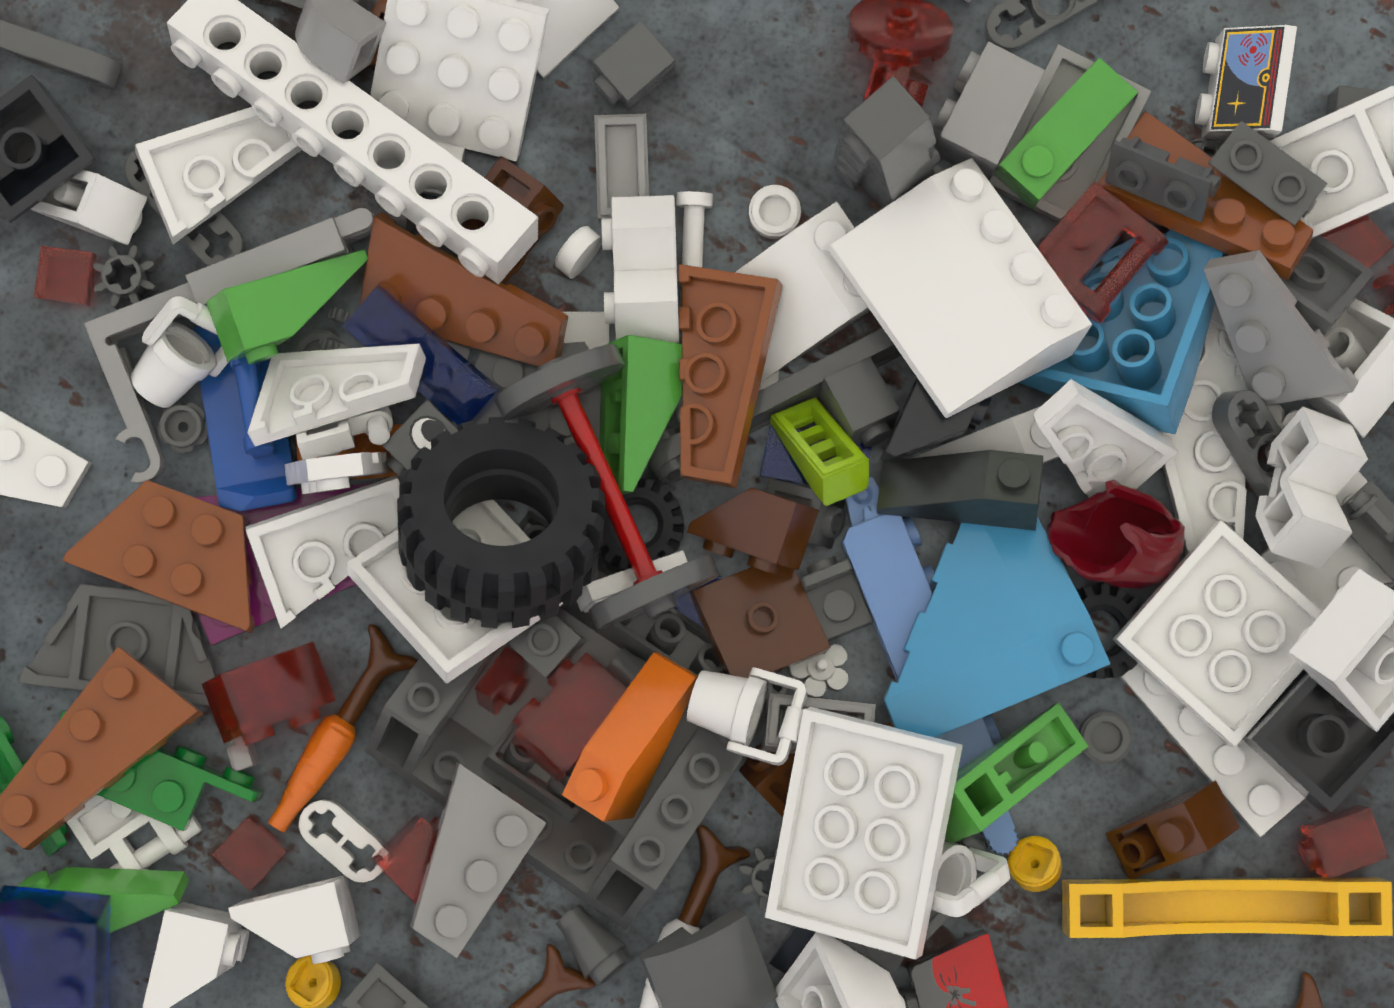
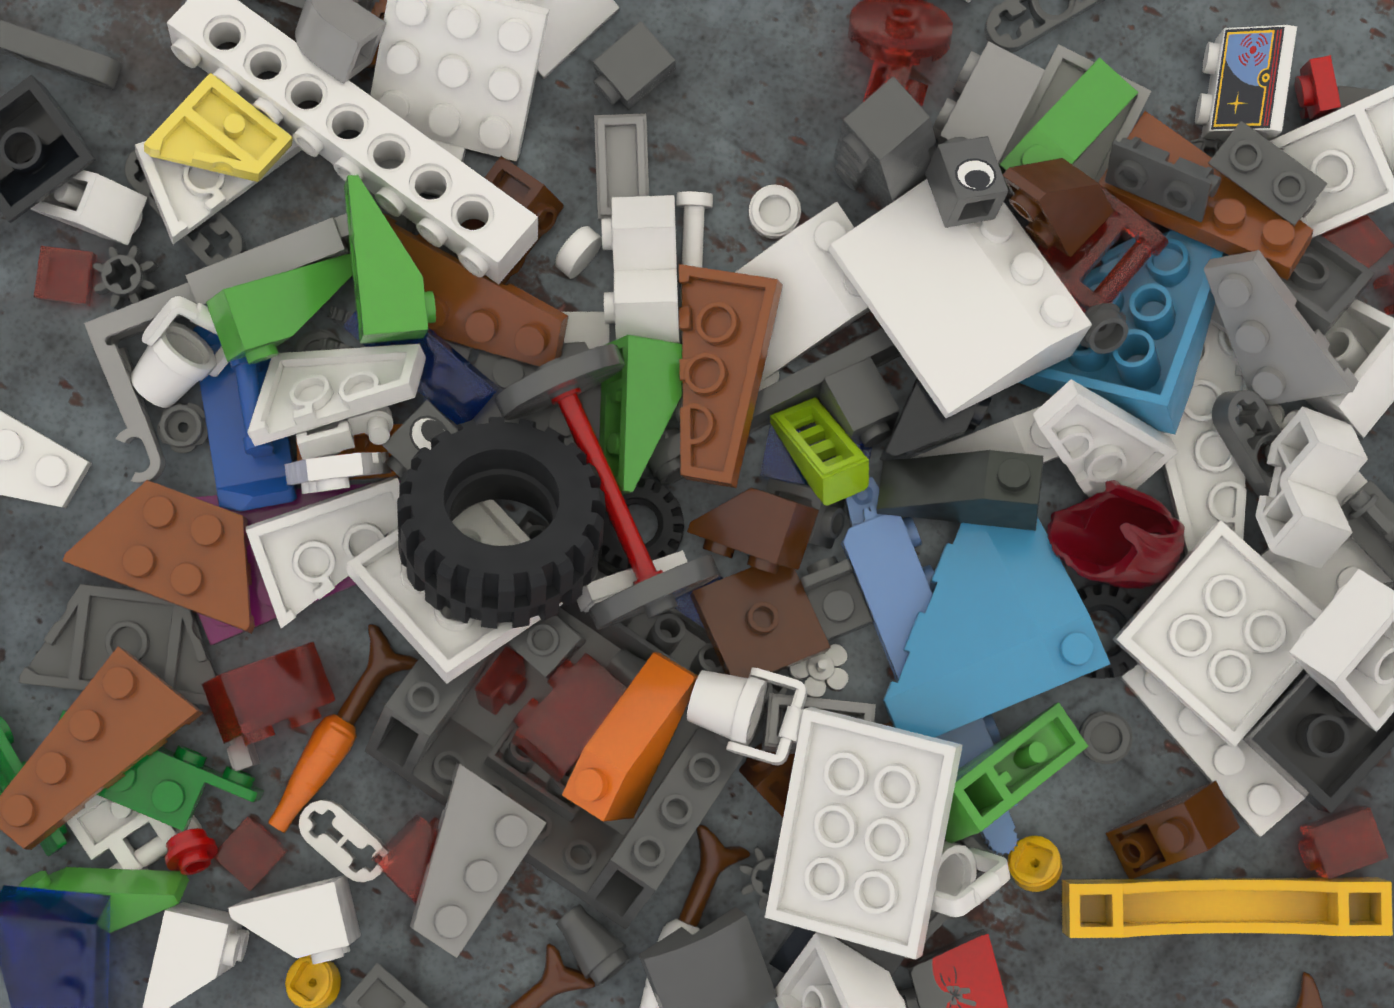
(190, 851): none -> red plate
(219, 134): none -> light yellow wing
(385, 278): none -> bright green slope
(966, 181): none -> dark grey brick
(1058, 203): none -> reddish brown slope
(1107, 329): none -> dark grey plate
(1317, 88): none -> red plate

